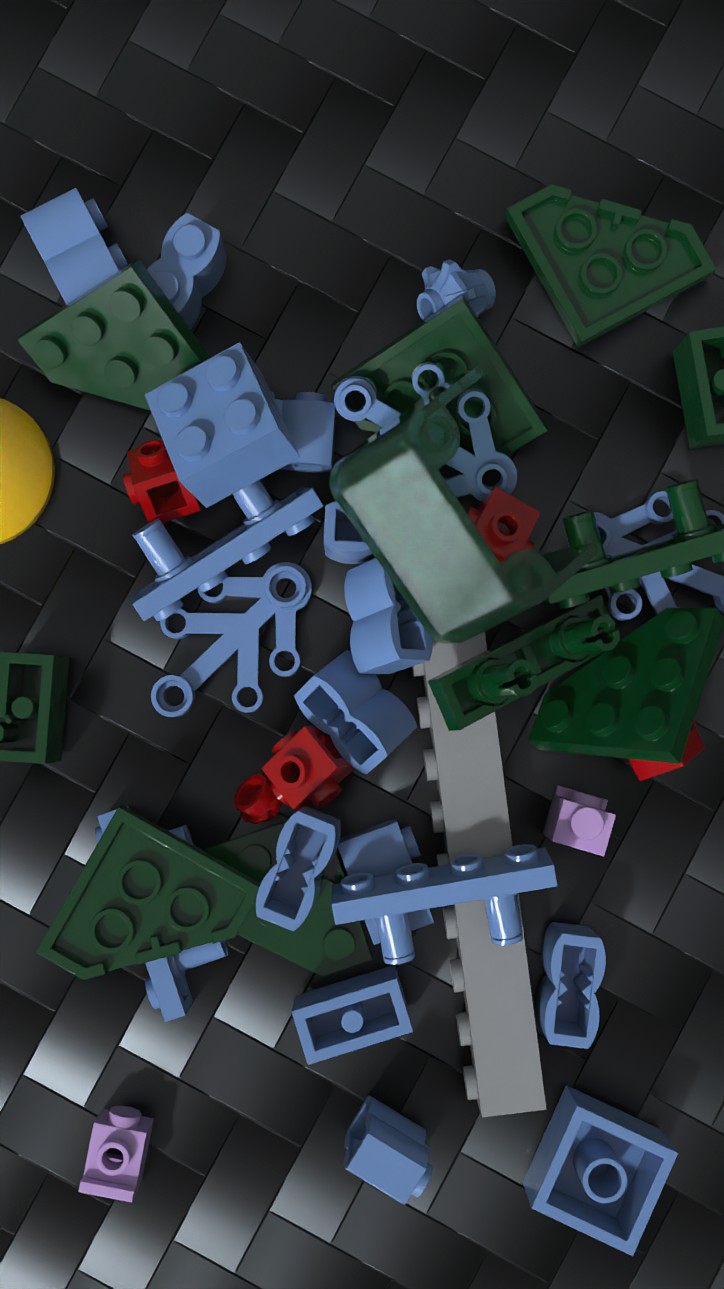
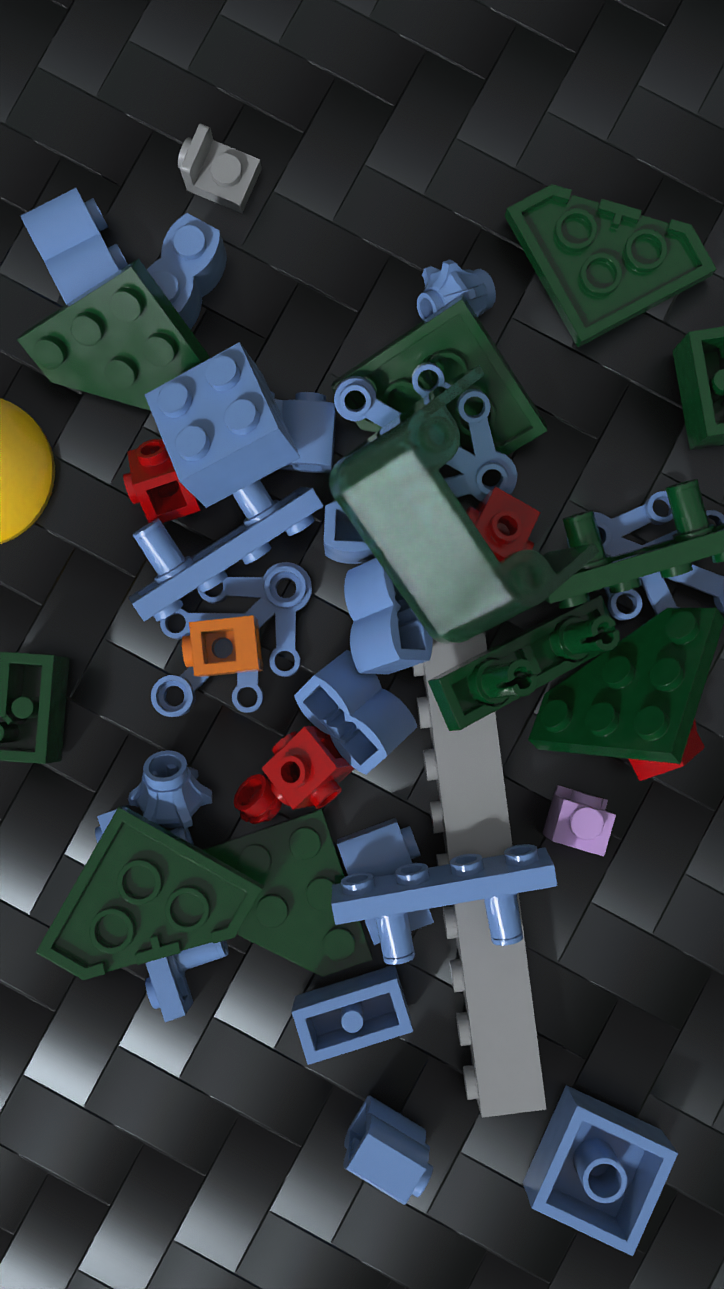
(114, 1174): lavender brick -> none
(169, 791): none -> medium blue rock
(200, 644): none -> orange brick
(217, 170): none -> light grey bracket
(296, 880): medium blue brick -> none
(565, 997): medium blue brick -> none

